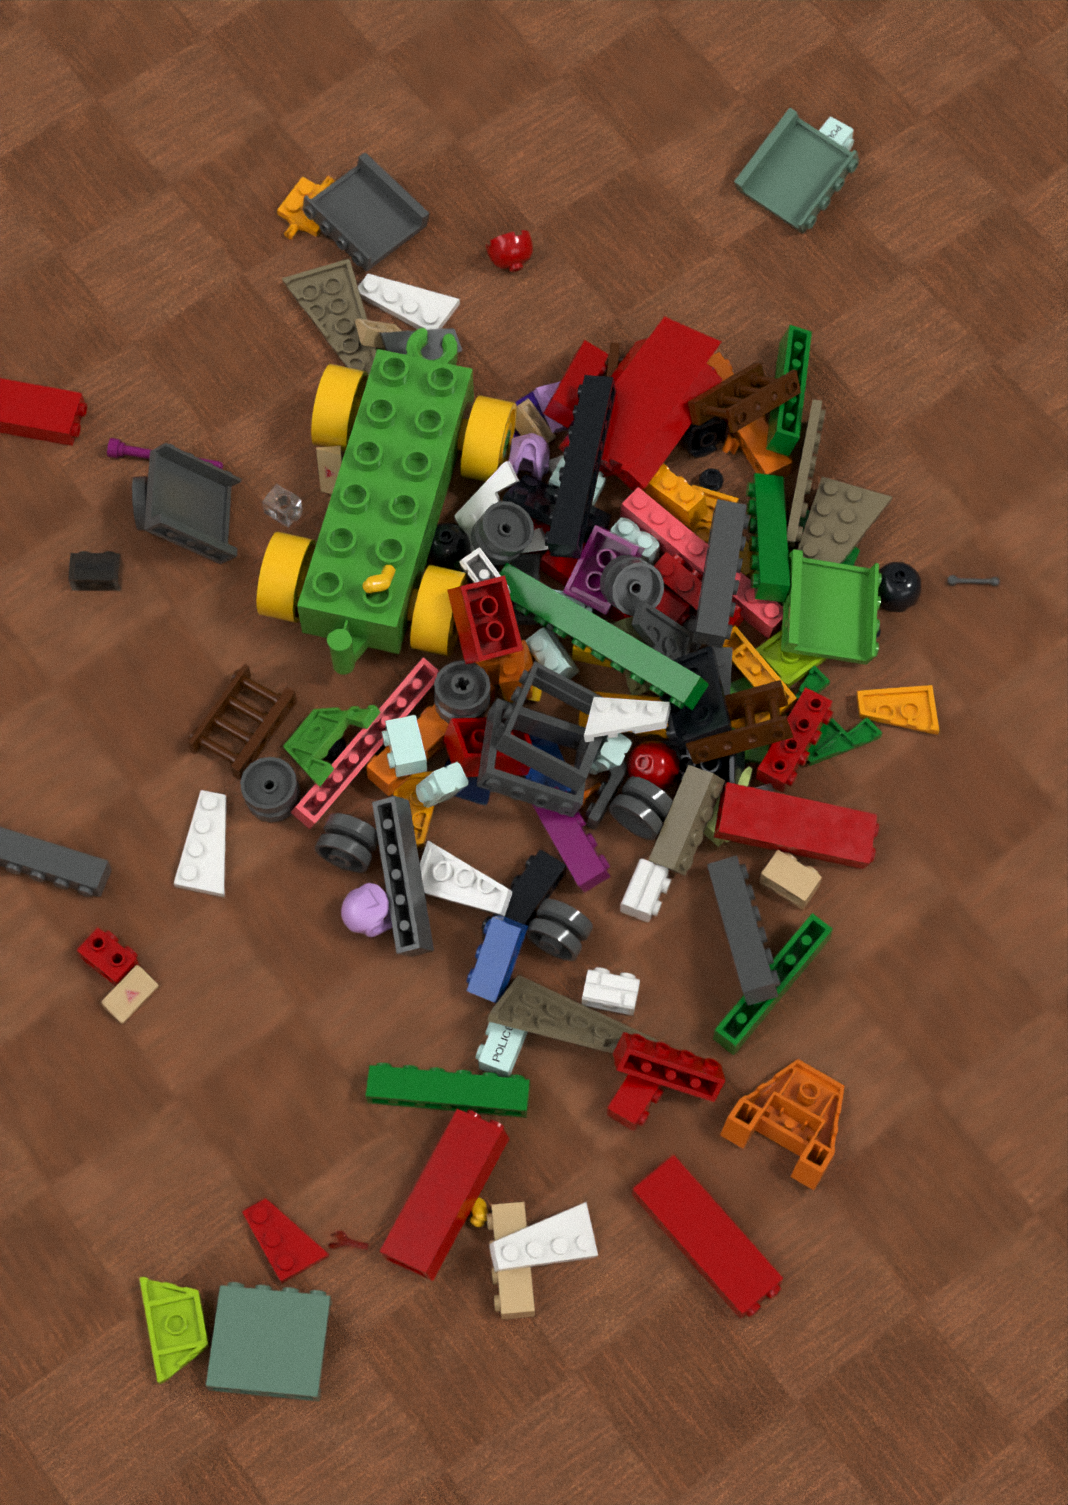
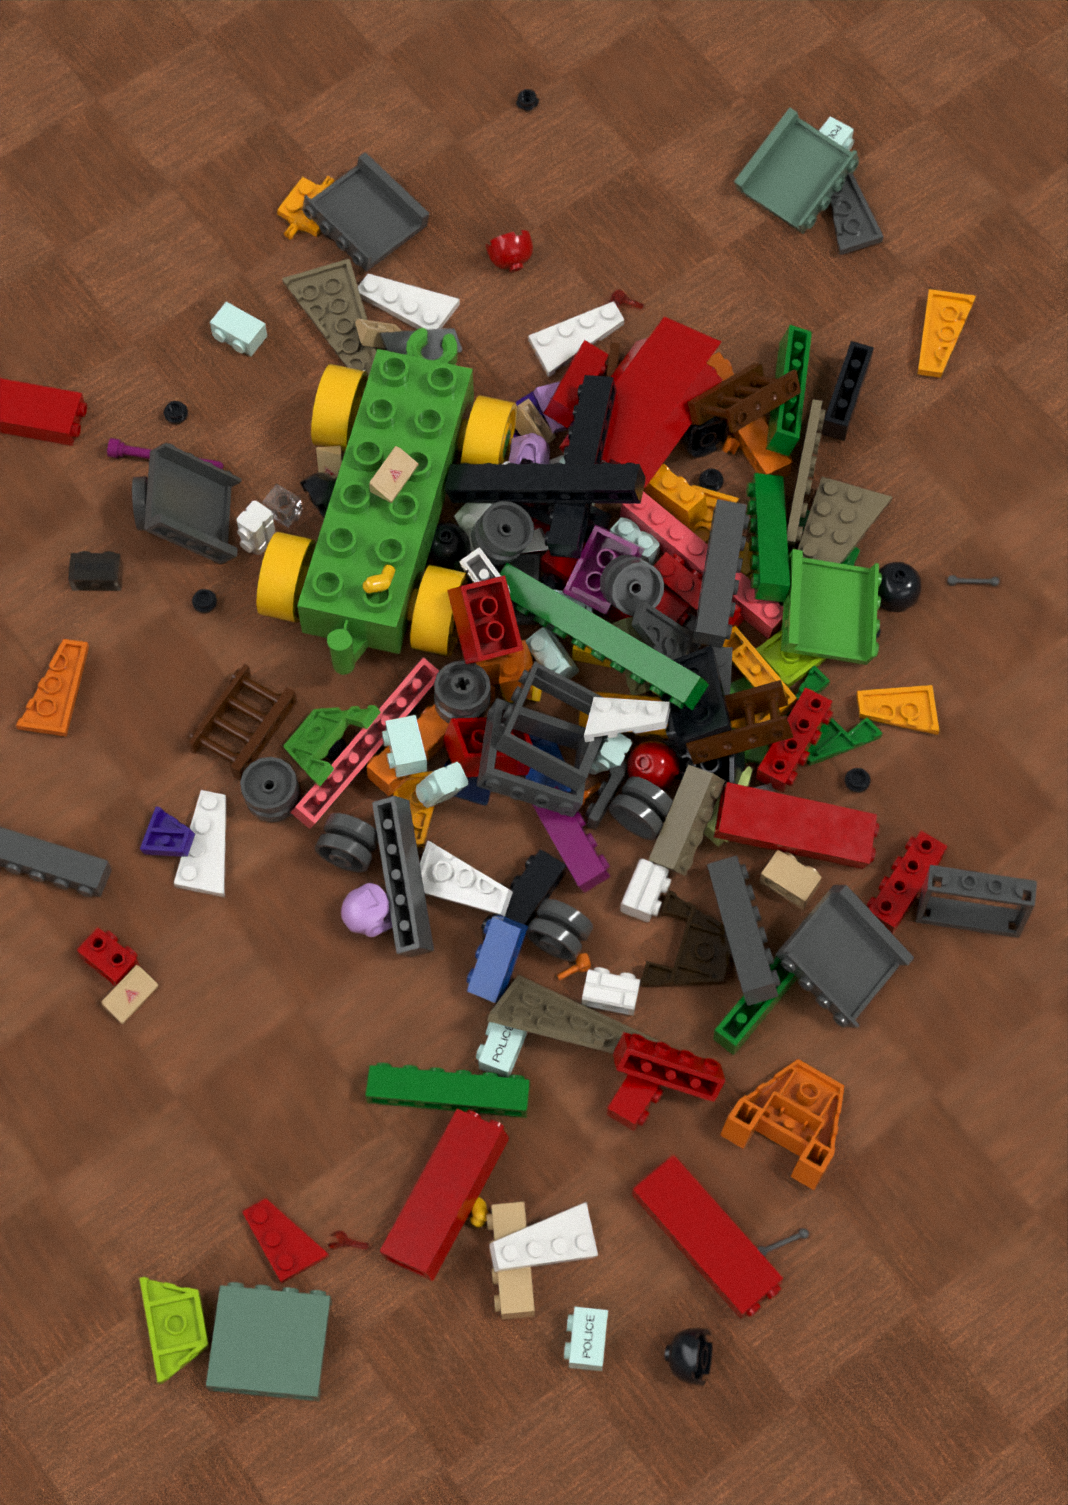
(57, 692): none -> orange wing
(166, 836): none -> dark purple wing
(175, 412): none -> black plate
(204, 601): none -> black plate
(238, 329): none -> light aqua brick
(255, 528): none -> white brick
(320, 490): none -> black cylinder
(393, 475): none -> tan slope
(527, 95): none -> black plate
(545, 483): none -> black brick
(552, 581): none -> black plate
(560, 342): none -> white wing
(582, 965): none -> orange hand
(587, 1339): none -> light aqua brick
(620, 297): none -> clear red hand
(690, 1355): none -> black cylinder
(702, 952): none -> dark brown wing
(803, 1233): none -> dark grey hinge
(842, 955): none -> dark grey panel
(847, 391): none -> black brick
(853, 218): none -> dark grey wing
(857, 780): none -> black plate
(907, 880): none -> red brick
(942, 327): none -> light orange wing
(973, 915): none -> dark grey window

